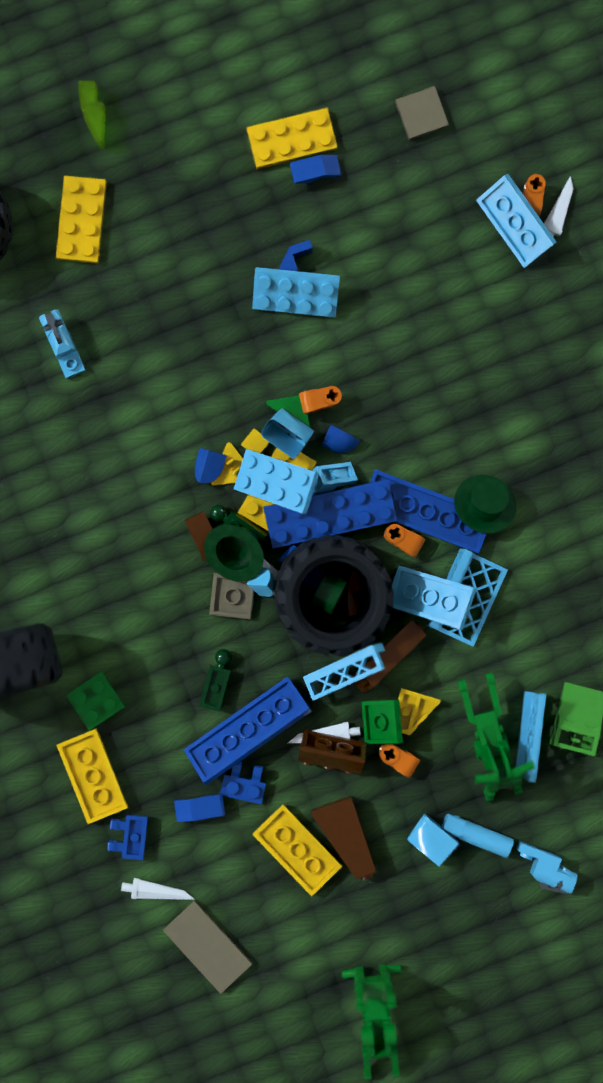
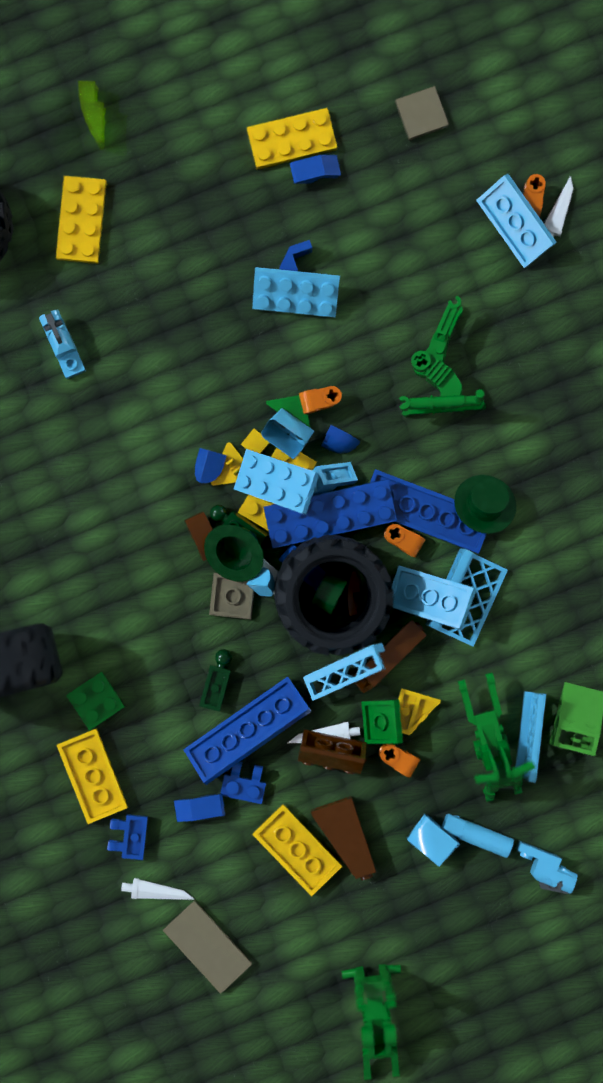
(440, 374): none -> green piece

